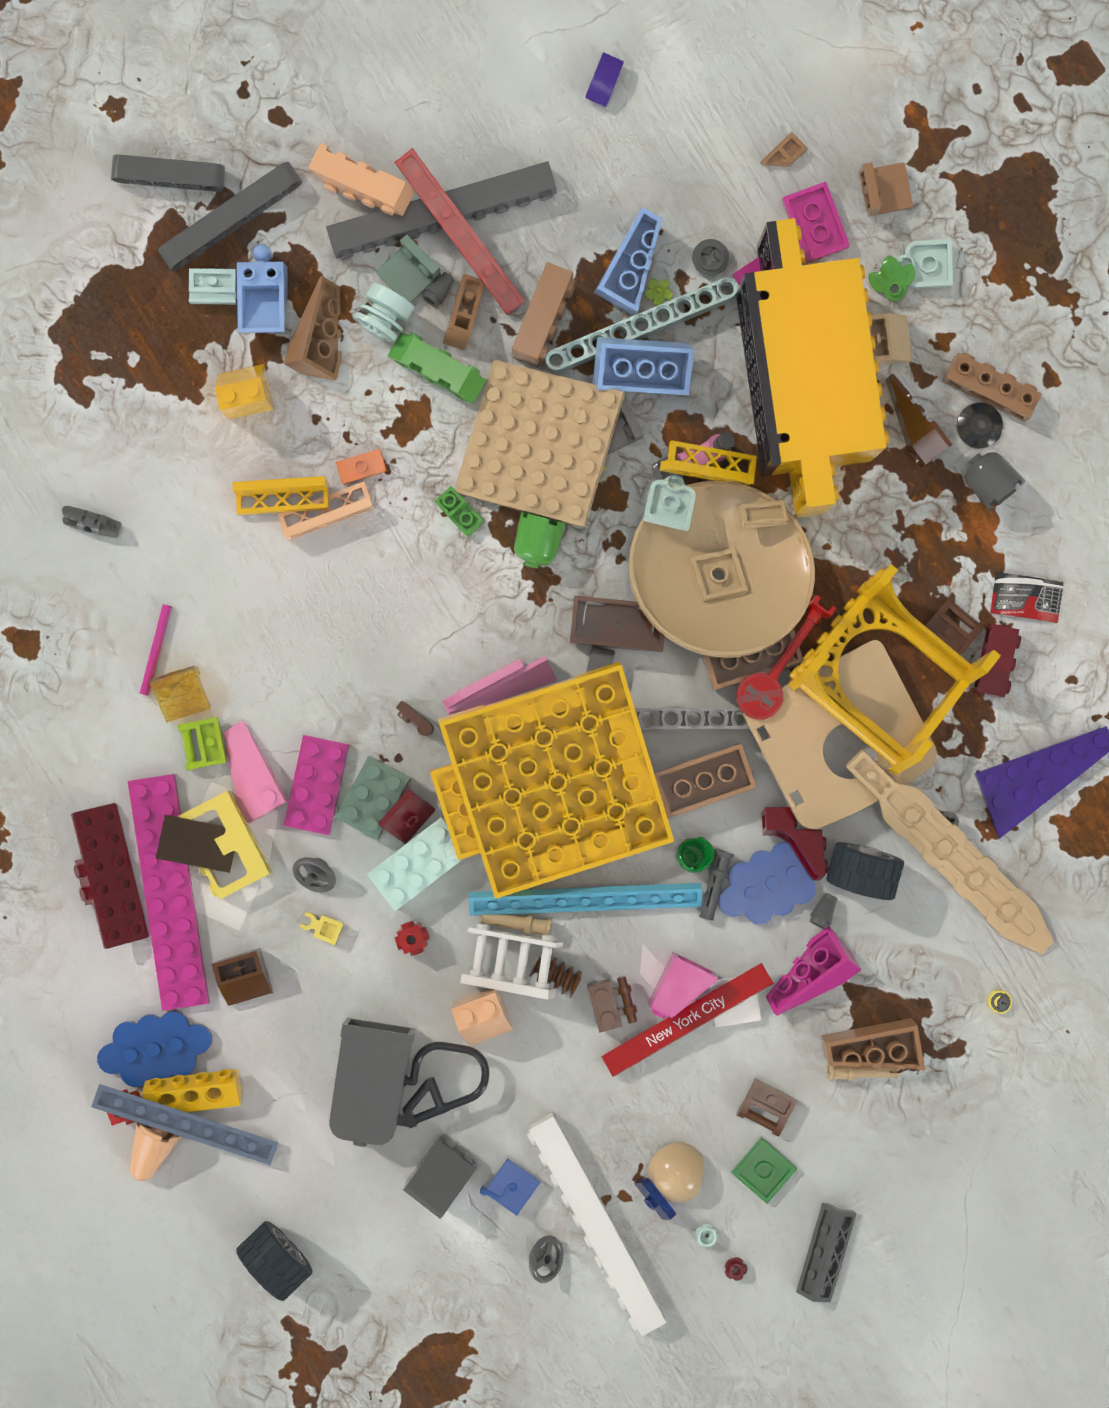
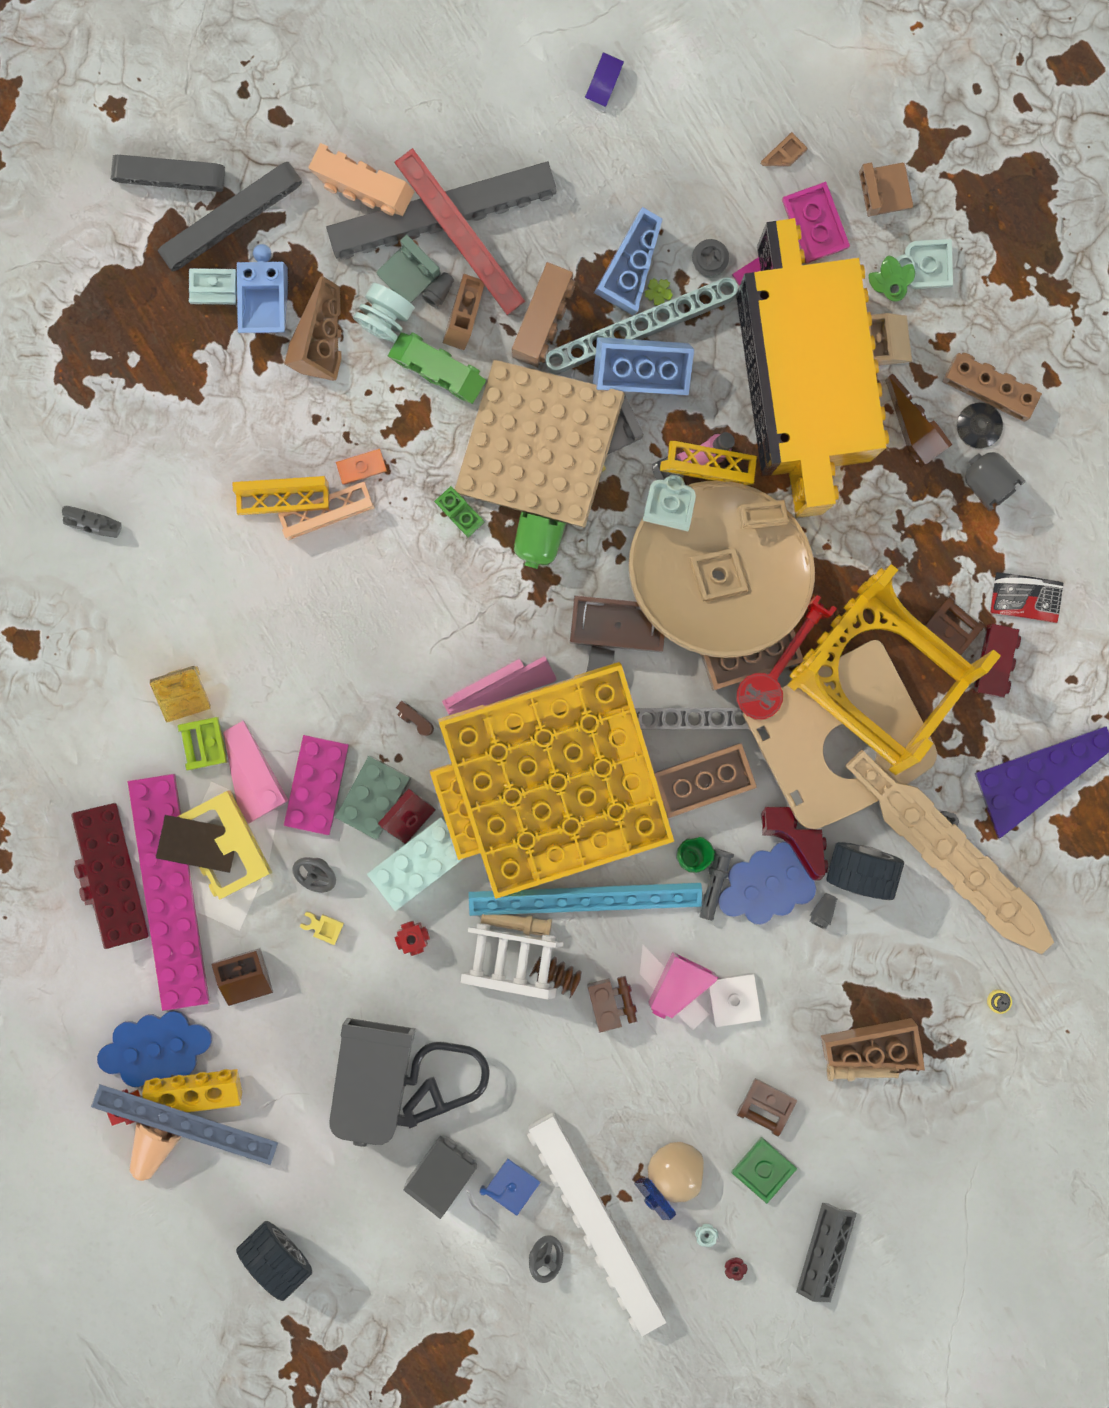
(155, 649): dark pink bar -> none
(243, 392): yellow slope -> none
(481, 1016): light nougat slope -> none
(687, 1020): red tile -> none
(818, 970): dark pink wedge -> none

